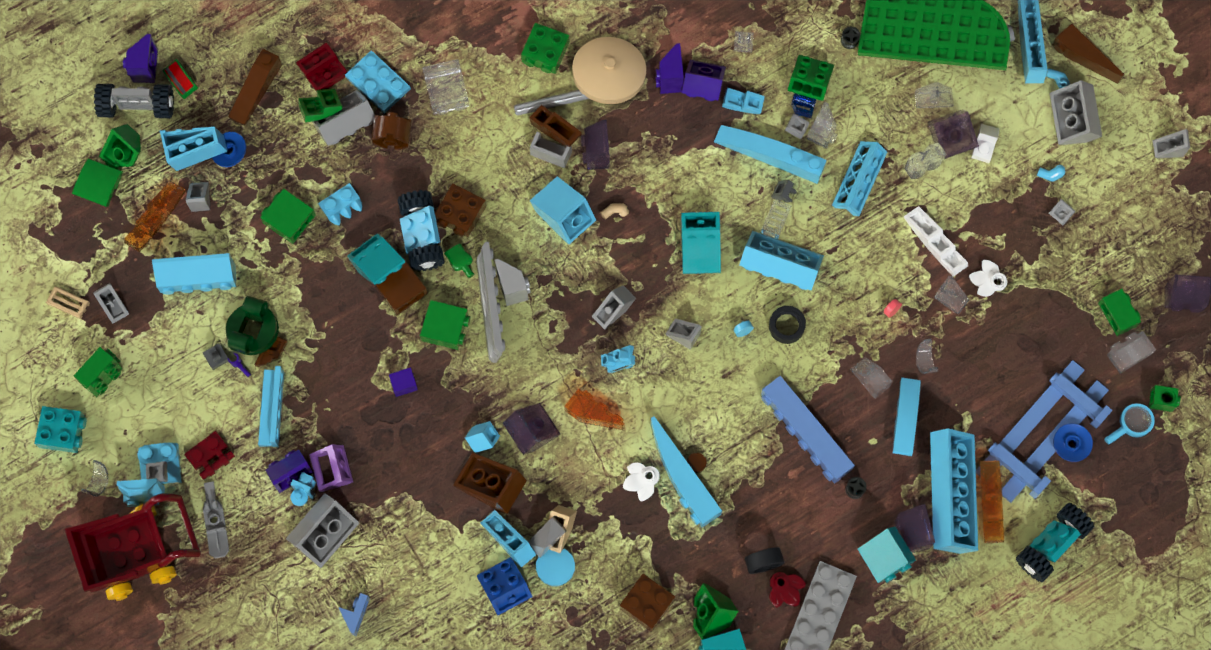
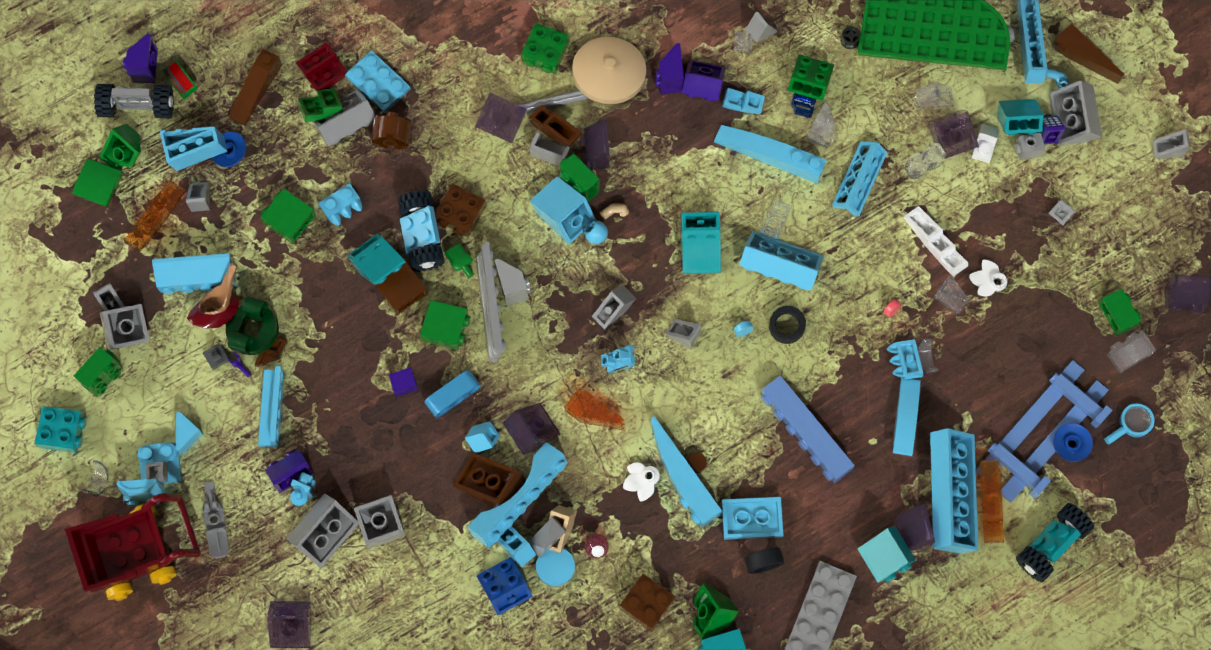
(82, 309): tan tile -> none
(124, 327): none -> light grey slope
(186, 433): none -> medium azure slope
(206, 451): dark red plate -> none
(218, 305): none -> hat
(289, 624): none -> slope
(338, 464): medium lavender tile -> none
(354, 619): medium blue slope -> none
(379, 522): none -> light grey slope
(445, 87): clear panel -> none
(452, 393): none -> dark azure beam
(493, 523): none -> medium azure arch
(500, 118): none -> slope
(579, 177): none -> green brick
(596, 232): none -> medium azure piece
(596, 546): none -> clear pink piece
(752, 518): none -> medium azure plate
(760, 27): none -> light grey slope
(782, 191): dark grey tile -> none
(788, 591): dark red plate -> none
(797, 126): light grey tile -> none
(857, 484): pearl dark grey wheel -> none
(872, 377): clear slope -> none
(907, 359): none -> medium azure plate
(1020, 116): none -> teal brick
(1029, 146): none -> light grey brick
(1052, 129): none -> dark purple slope
(1052, 175): medium azure arm -> none
(1156, 401): green brick -> none

